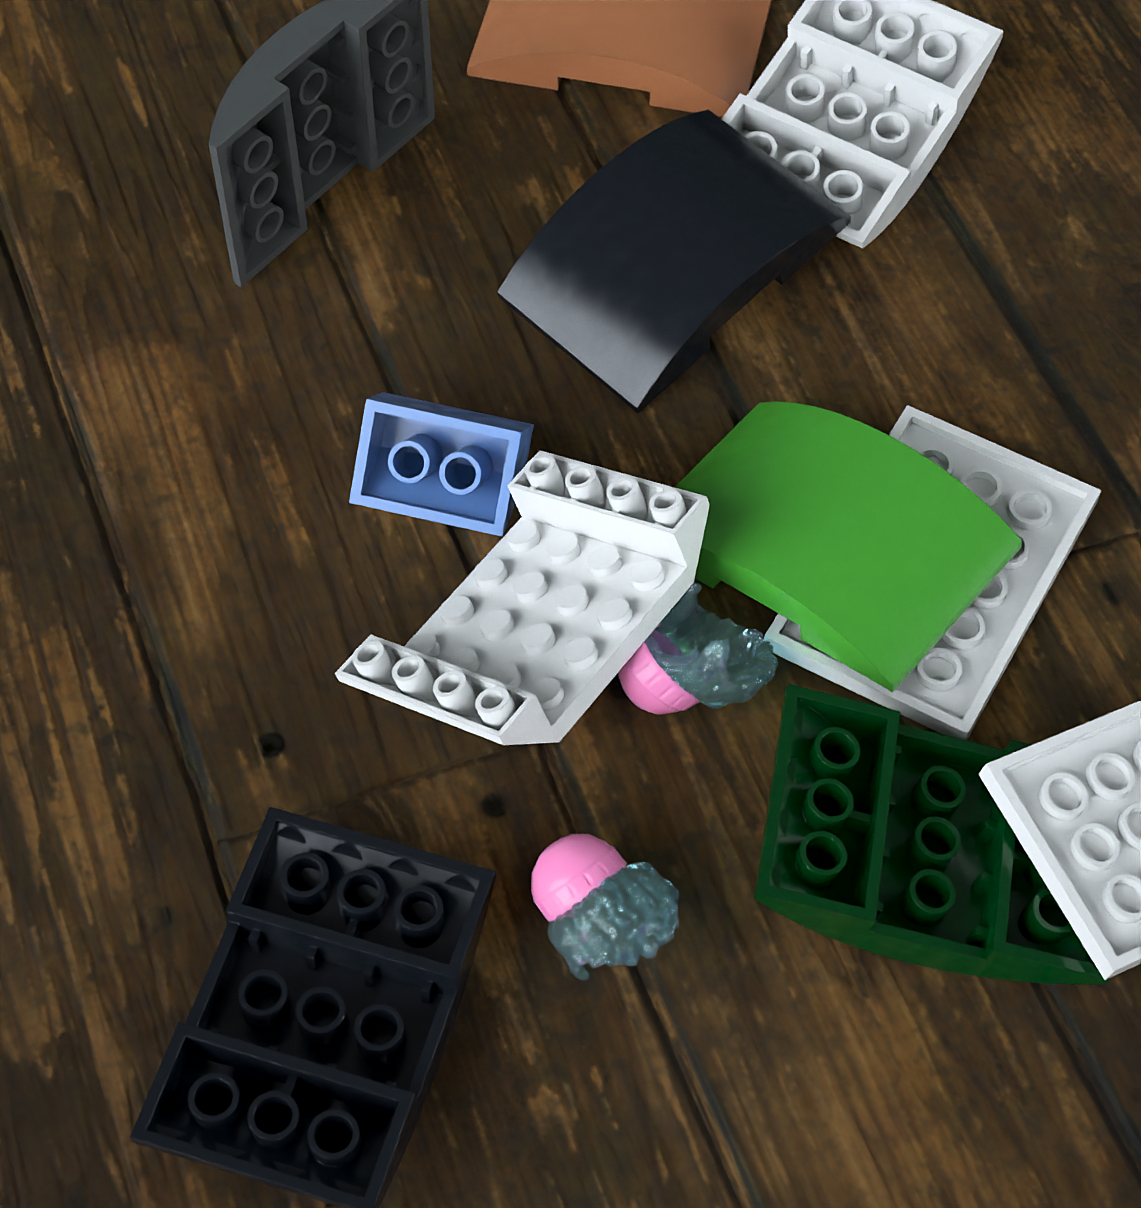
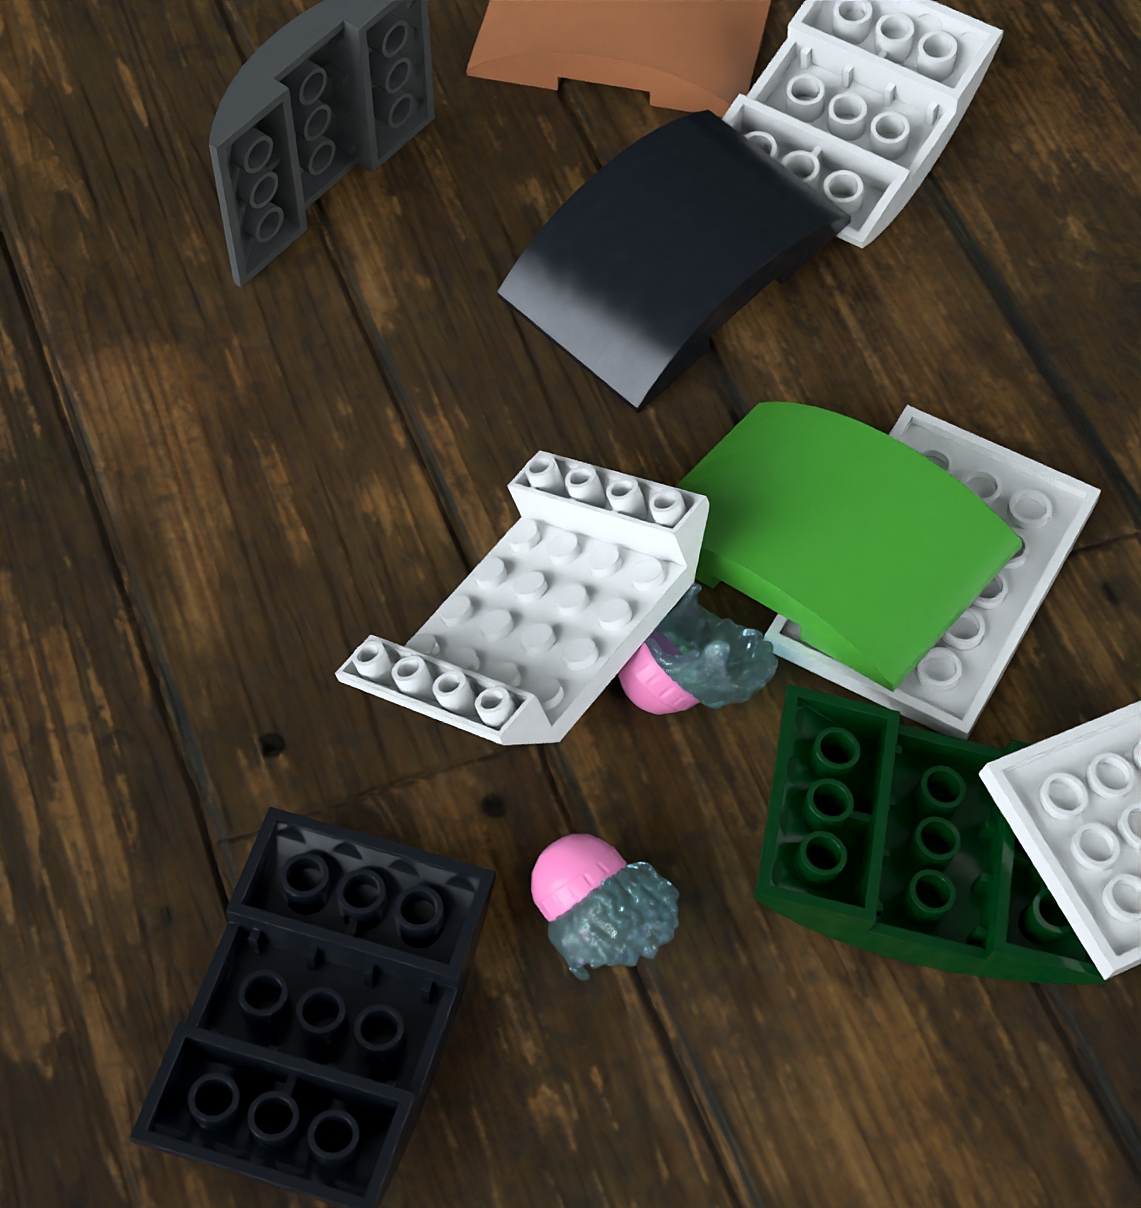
(439, 462): medium blue slope -> none

